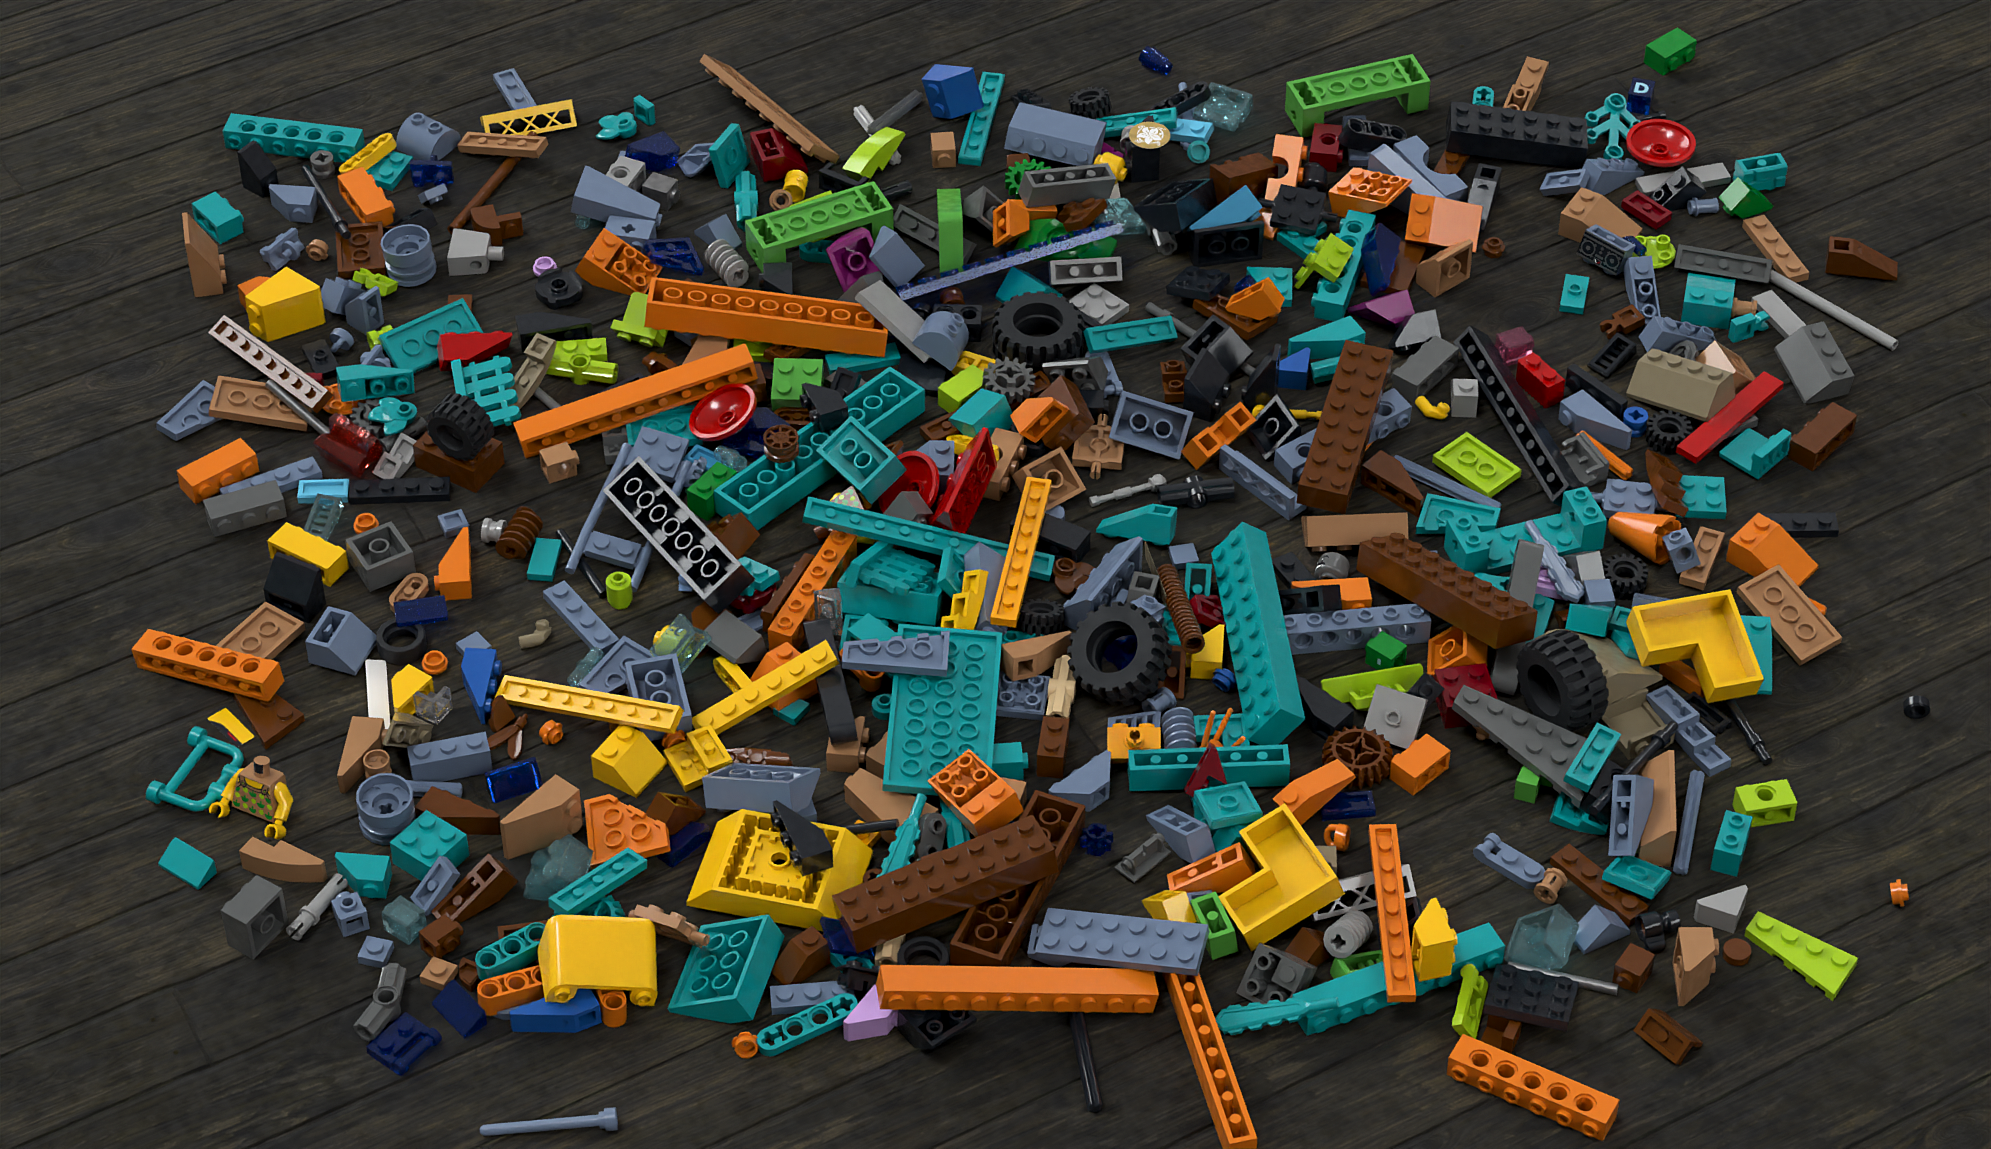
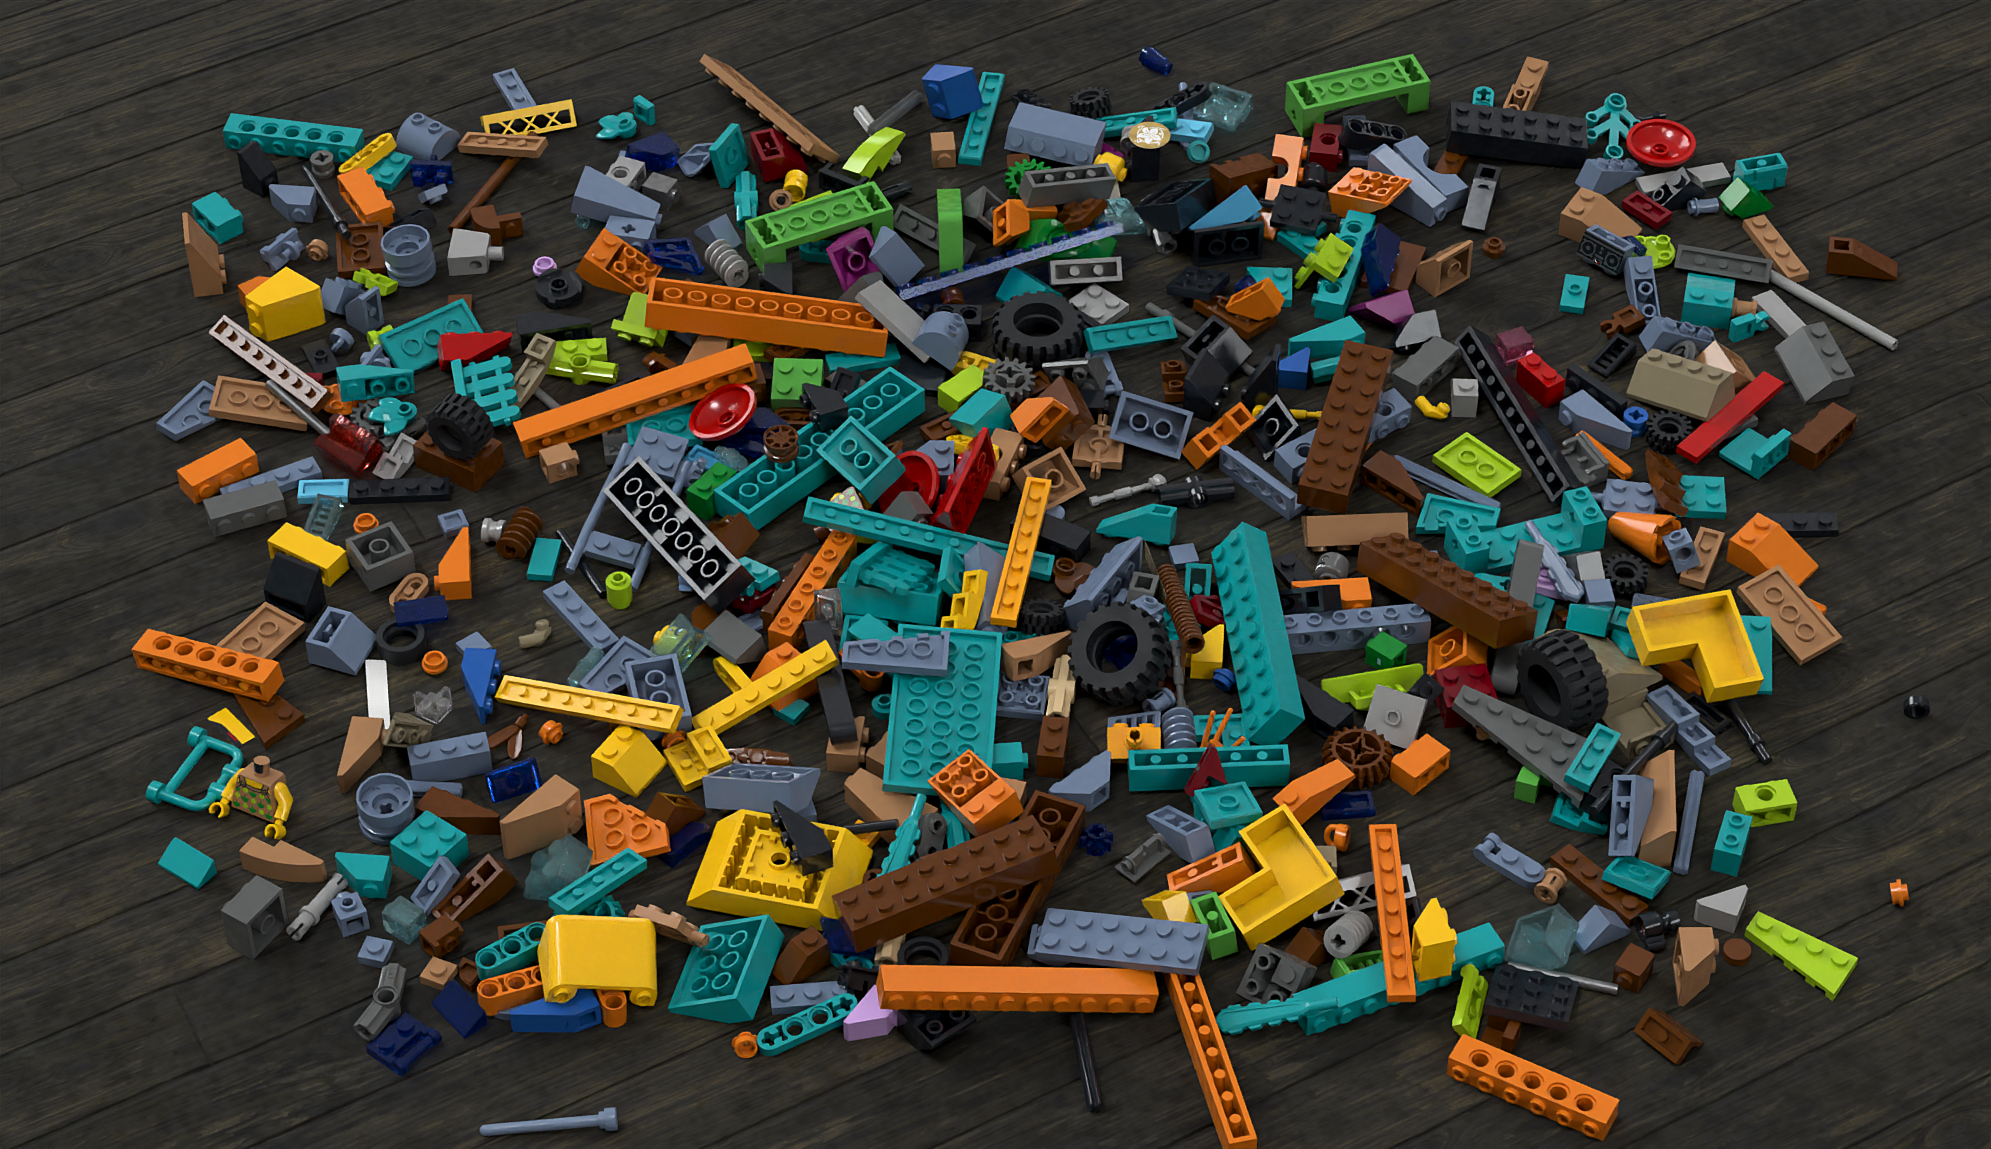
(376, 762): medium nougat wheel -> none
(404, 686): yellow slope -> none
(500, 713): reddish brown tile -> none
(1178, 673): none -> dark grey piece
(1442, 222): orange slope -> none
(1564, 182): sand blue plate -> none
(1640, 96): clear blue brick -> none
(1670, 51): green brick -> none

